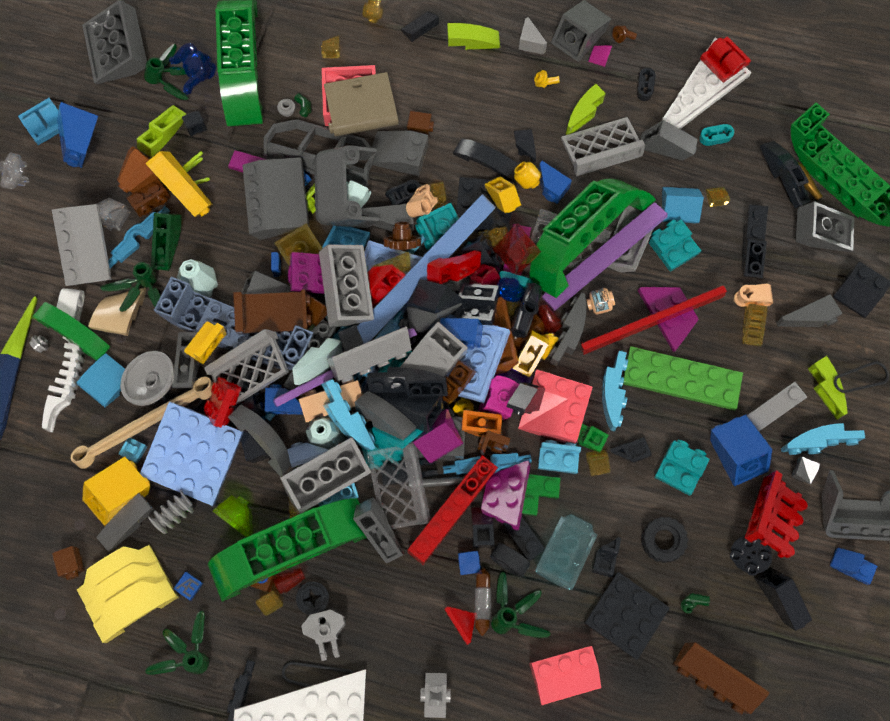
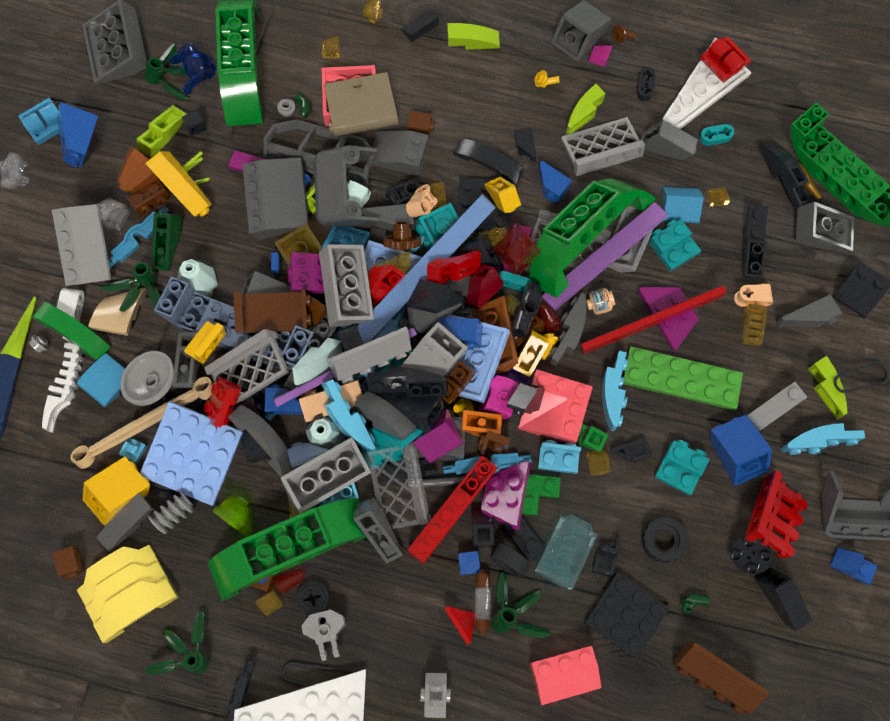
(188, 586): blue tile -> none
(478, 302): black slope -> none
(510, 289): clear blue plate -> none
(527, 175): yellow head -> none
(531, 39): light grey slope -> none
(805, 470): dark grey slope -> none

